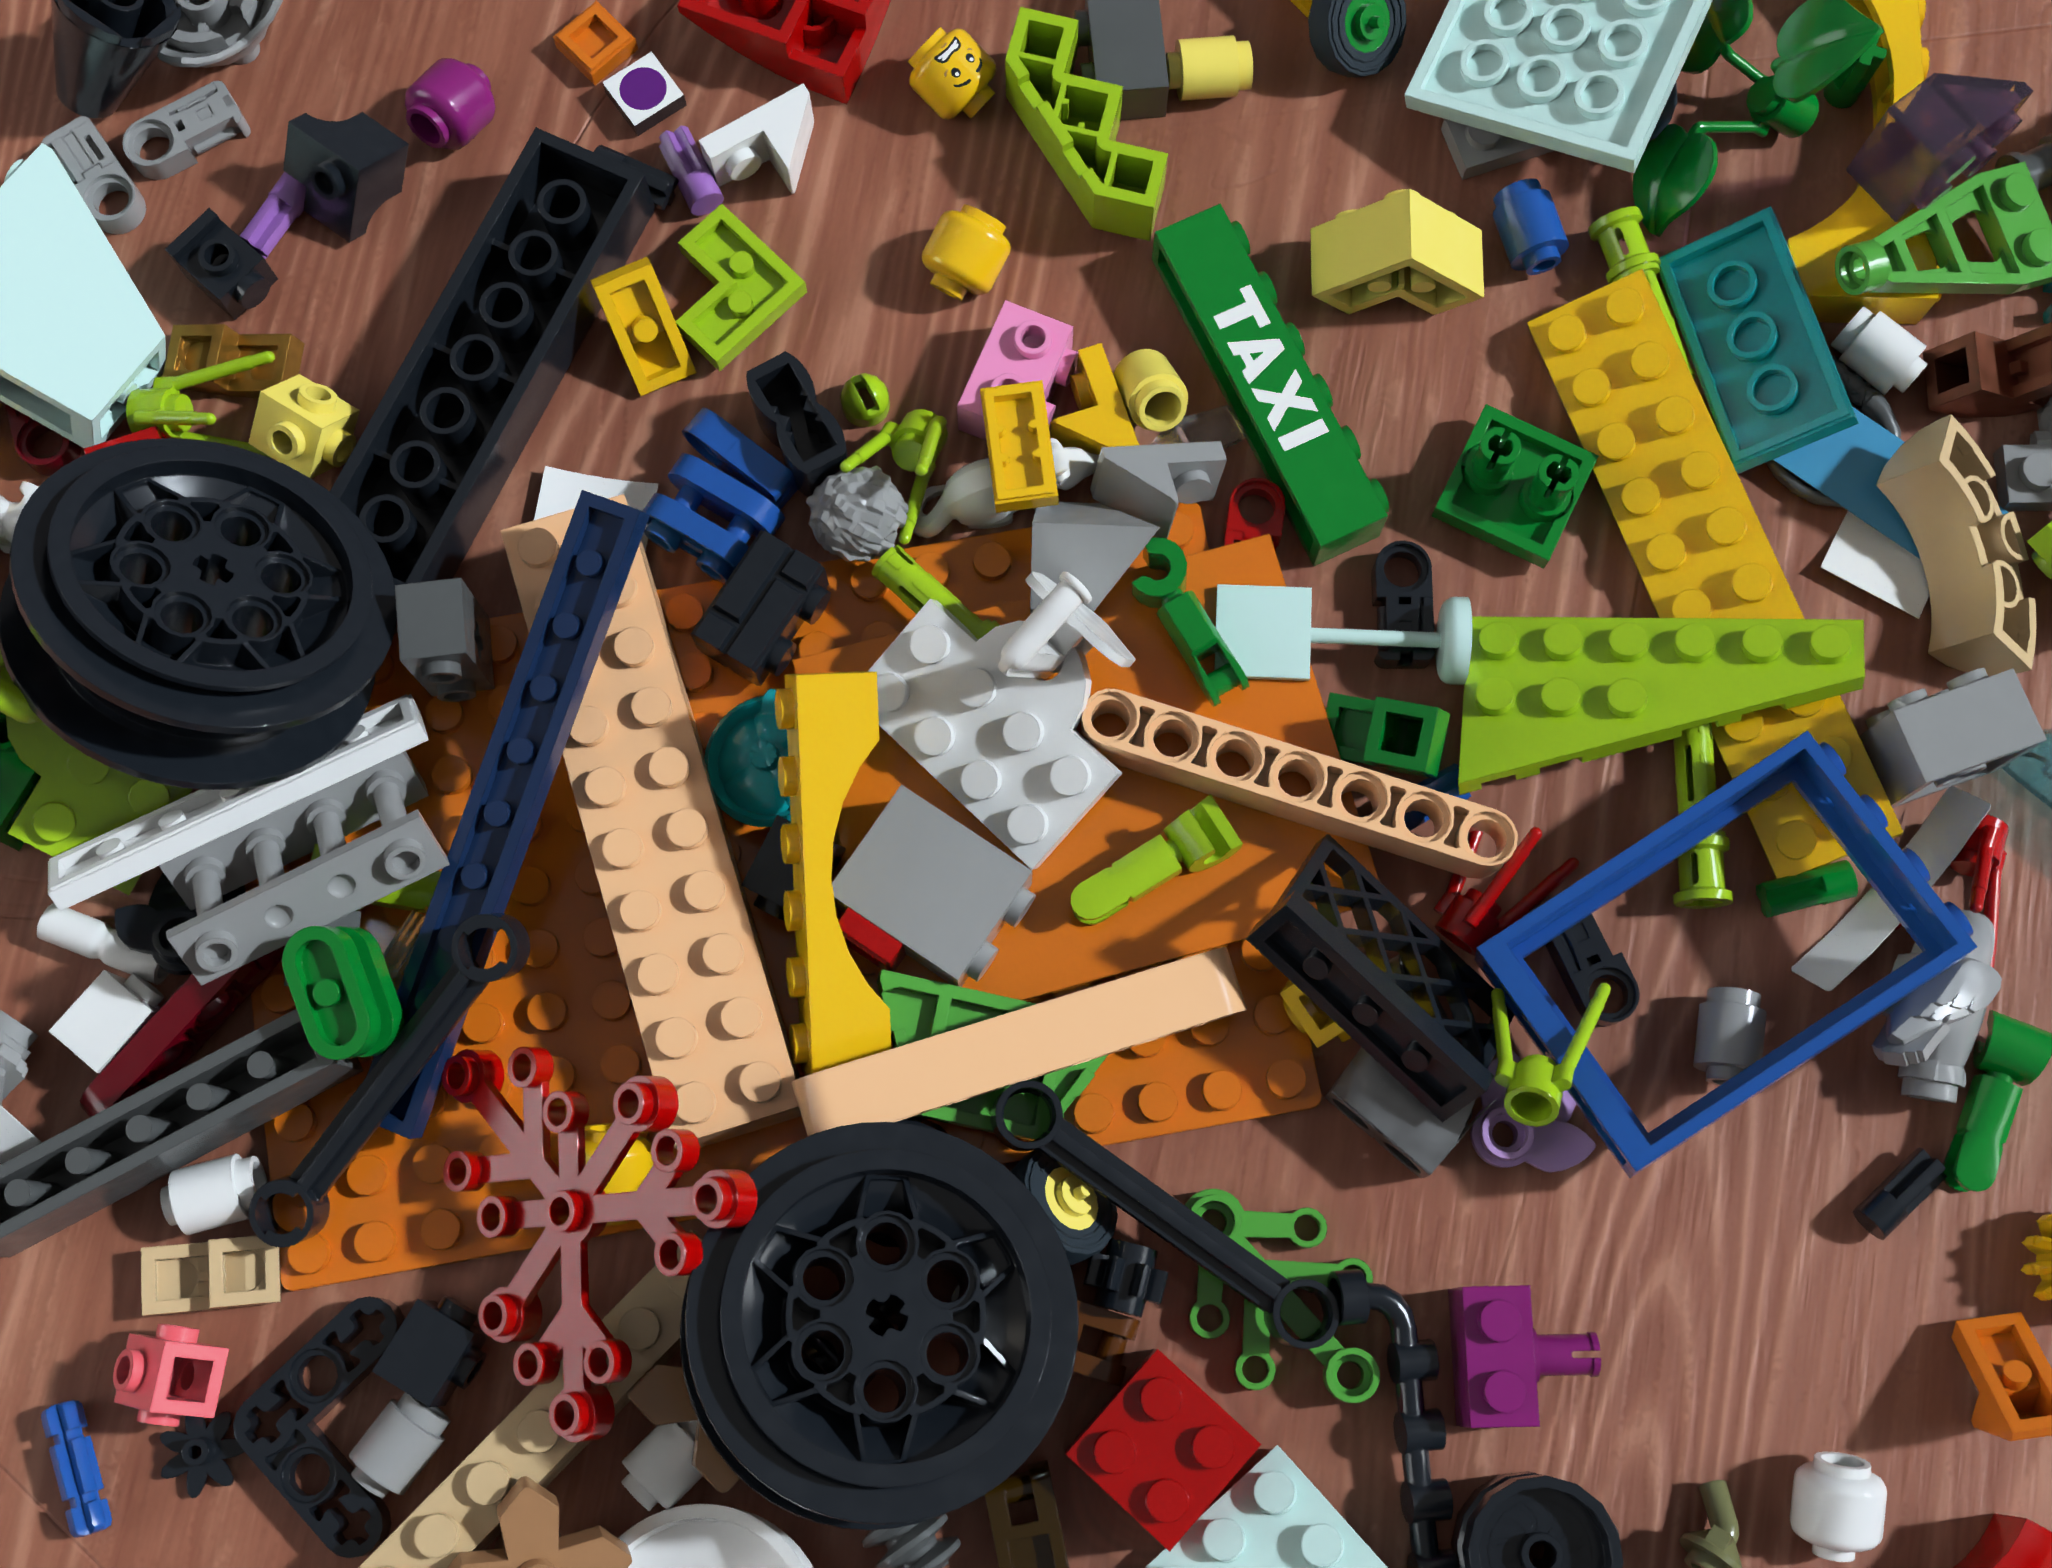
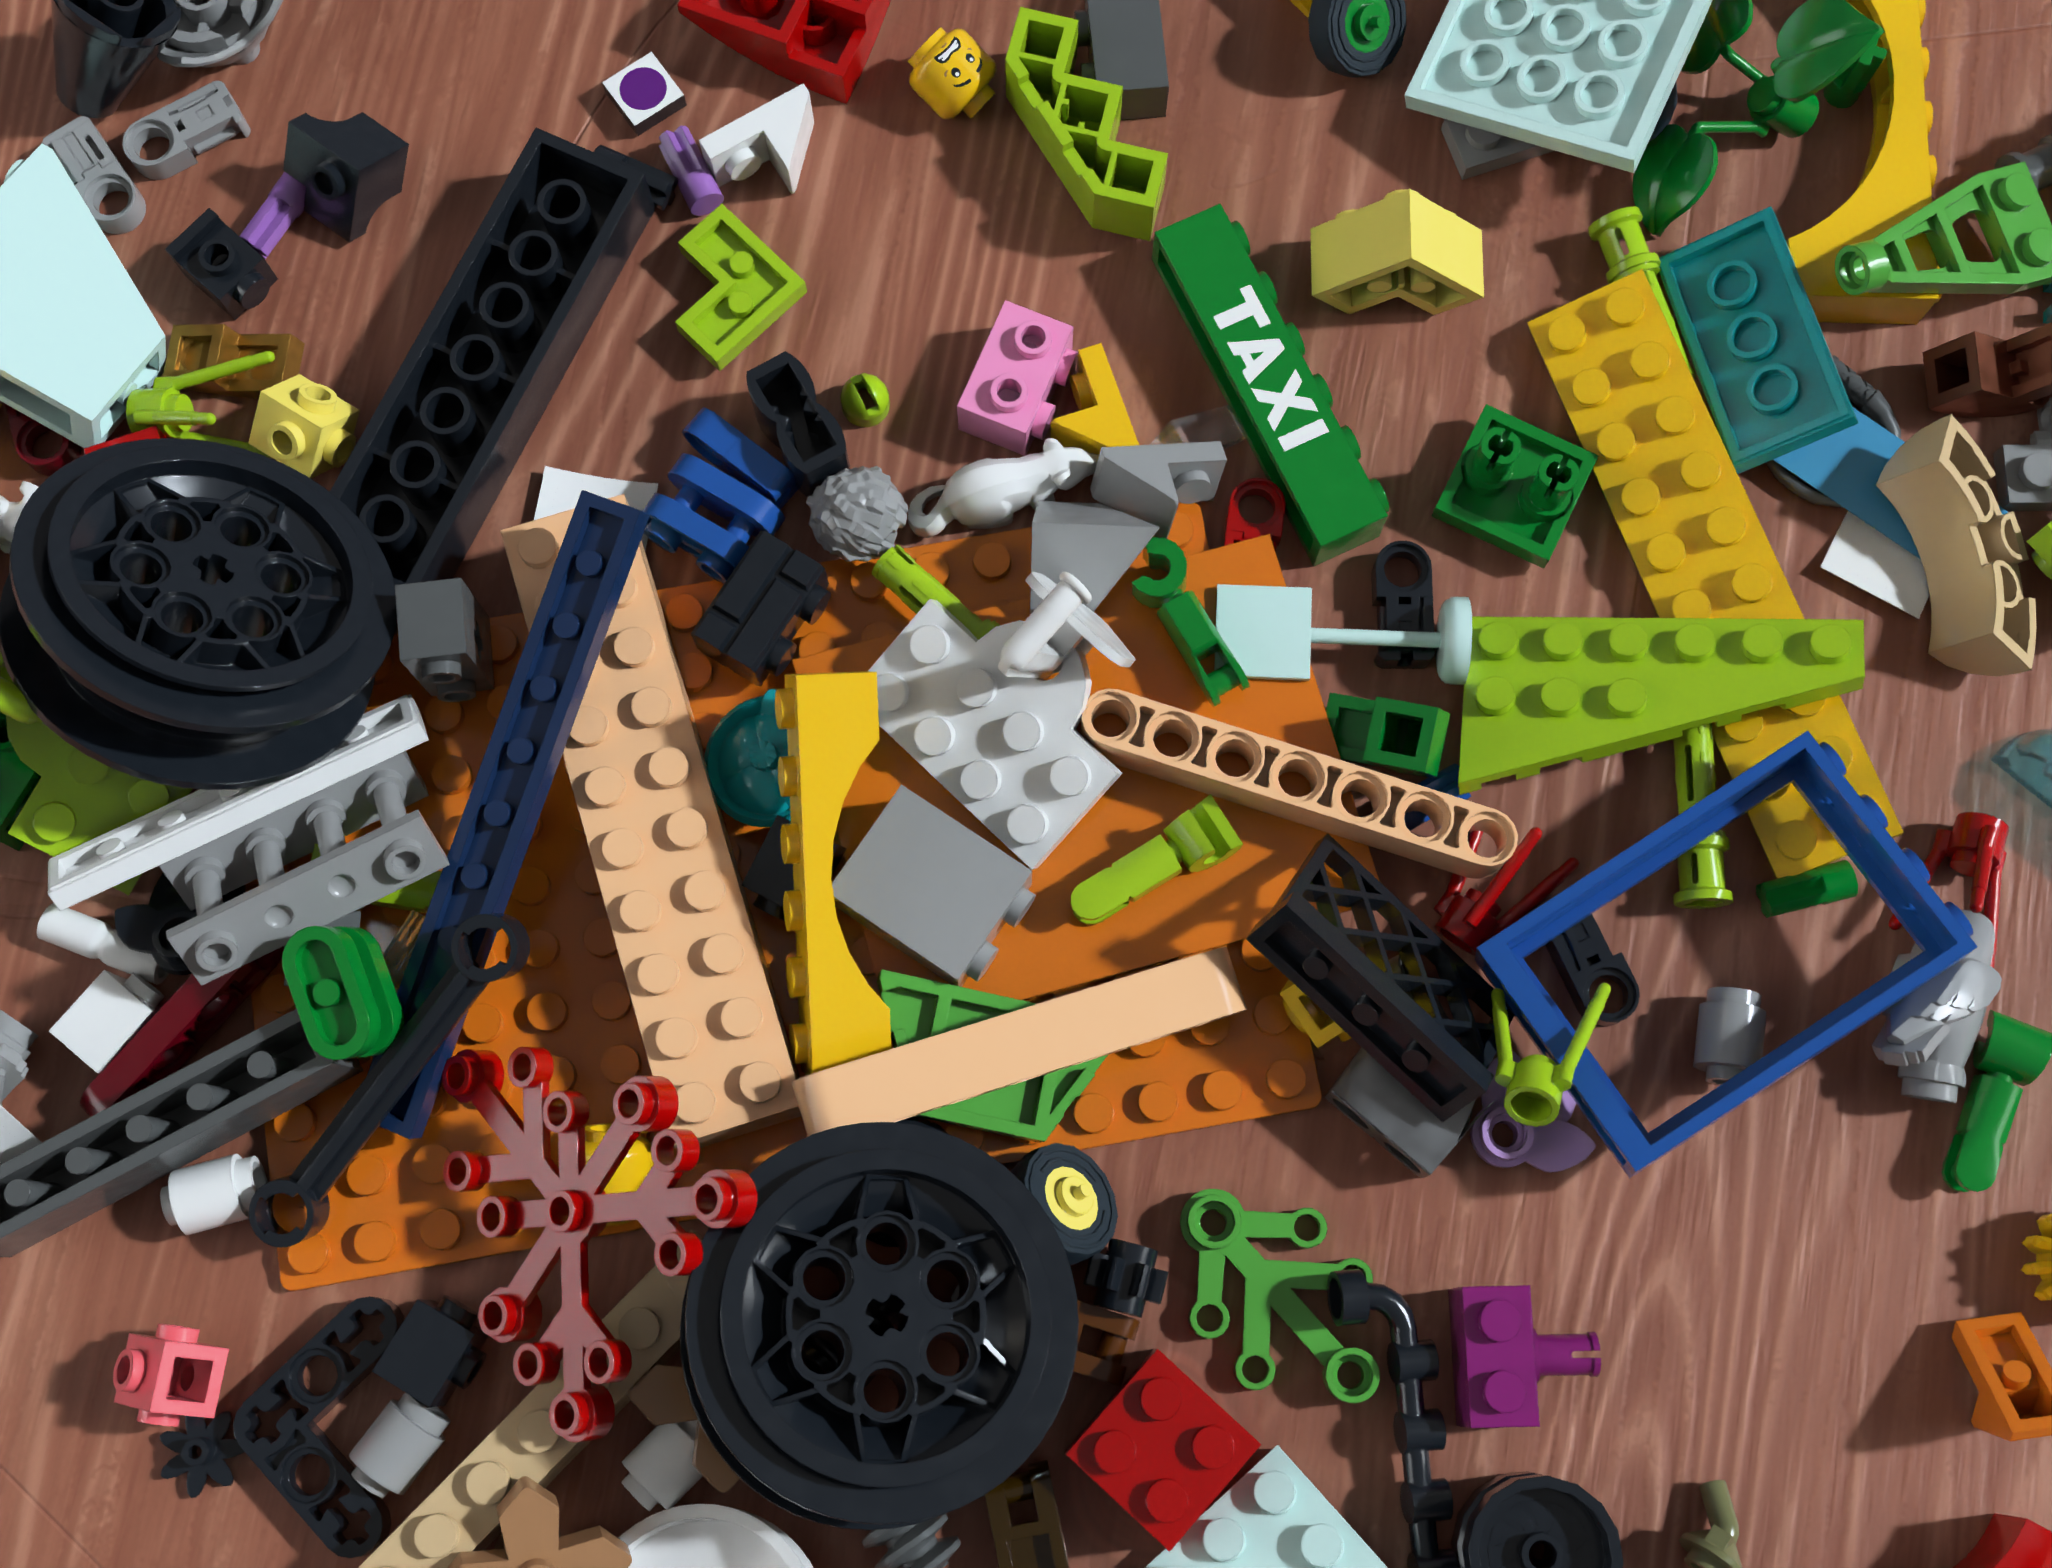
(76, 1468): blue axle -> none
(209, 1276): tan slope -> none
(449, 104): magenta head -> none
(595, 43): orange tile -> none
(643, 326): yellow slope -> none
(871, 941): red tile -> none
(914, 448): lime plant -> none
(966, 252): yellow head -> none
(1019, 446): yellow plate -> none
(1151, 390): light yellow brick -> none
(1167, 1217): black piece -> none
(1210, 67): light yellow brick -> none
(1529, 227): blue brick -> none
(1838, 1505): white head -> none
(1870, 919): white sticker -> none
(1880, 351): white brick -> none
(1900, 1193): black piece -> none
(1934, 136): slope -> none
(1951, 735): light grey brick -> none

